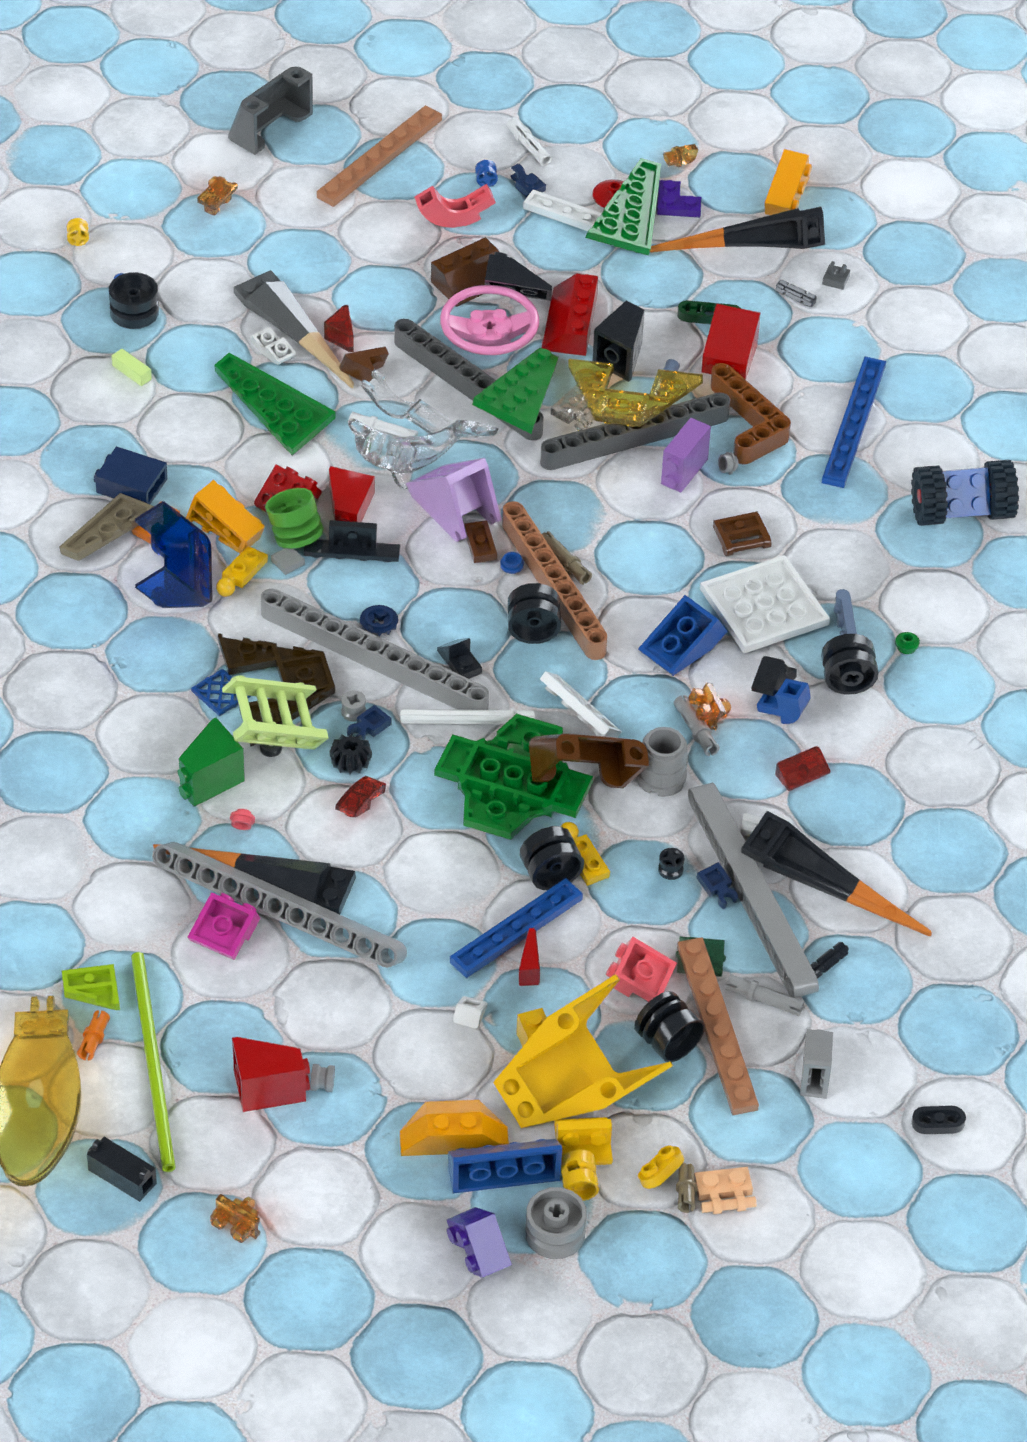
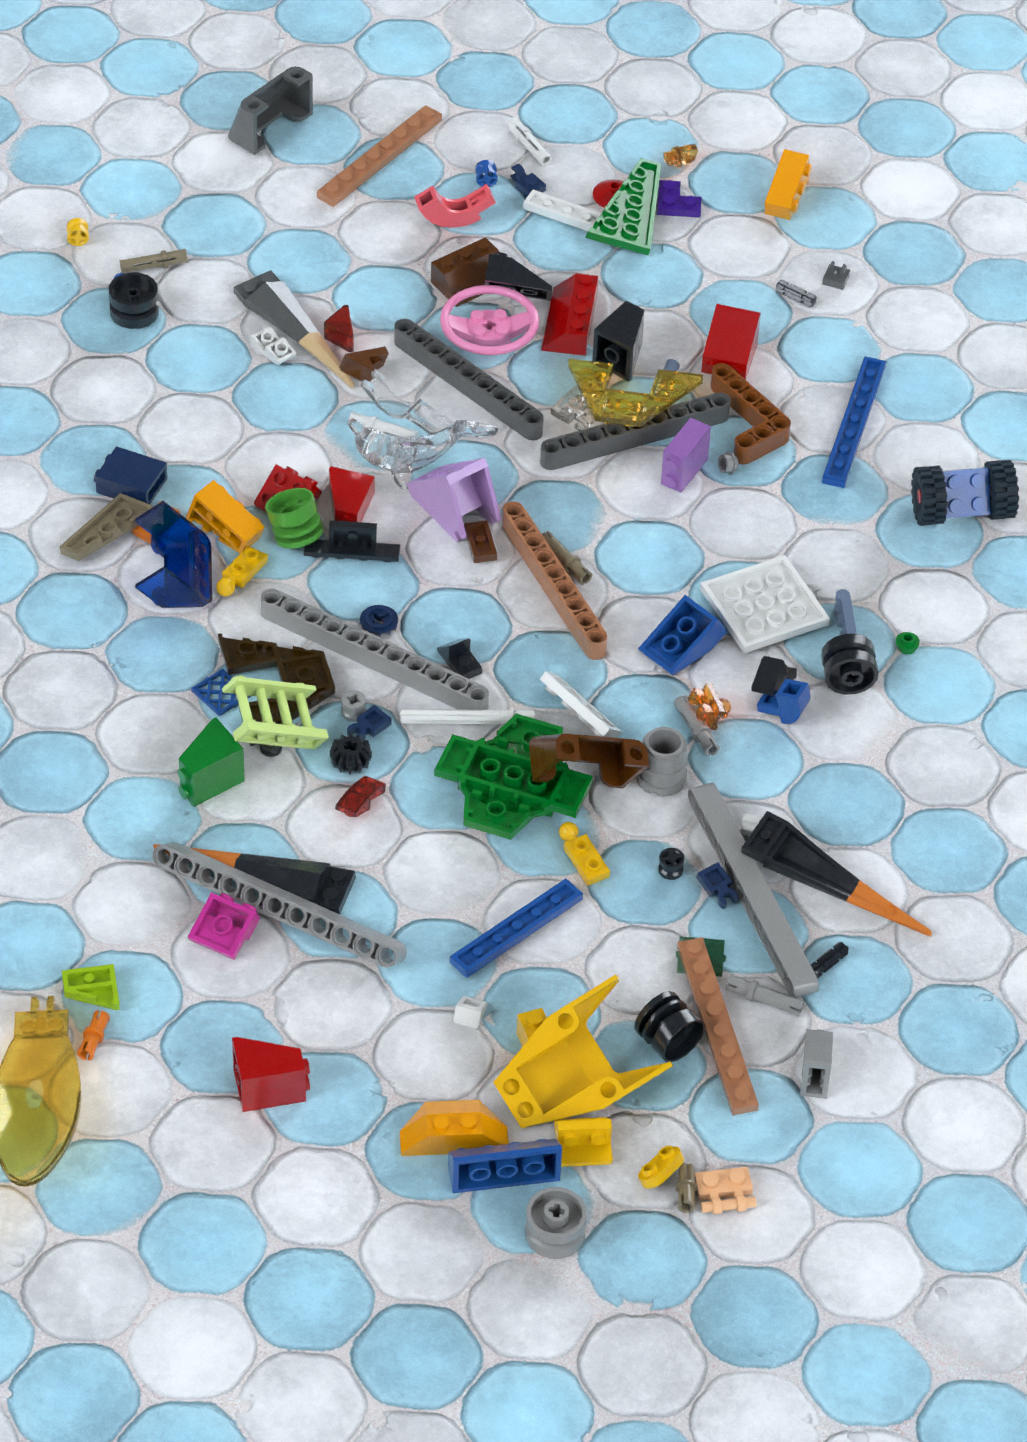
(121, 1168): black brick -> none
(131, 367): yellowish green piece -> none
(153, 1062): lime piece -> none
(176, 257): none -> dark tan pin
(216, 194): clear orange hips -> none
(239, 1214): clear orange hips -> none
(242, 819): coral plate -> none
(281, 409): green wing -> none
(287, 560): light grey tile -> none
(322, 1078): light grey wheel -> none
(482, 1240): brick -> none
(512, 563): blue plate -> none
(520, 391): green wing -> none
(529, 966): red slope -> none
(534, 613): black wheel -> none
(551, 857): black wheel -> none
(579, 1173): yellow wheel -> none
(641, 970): coral plate -> none
(697, 306): dark green beam -> none
(741, 527): reddish brown plate -> none
(781, 230): black plate -> none
(802, 768): clear red slope -> none
(938, 1119): black plate -> none

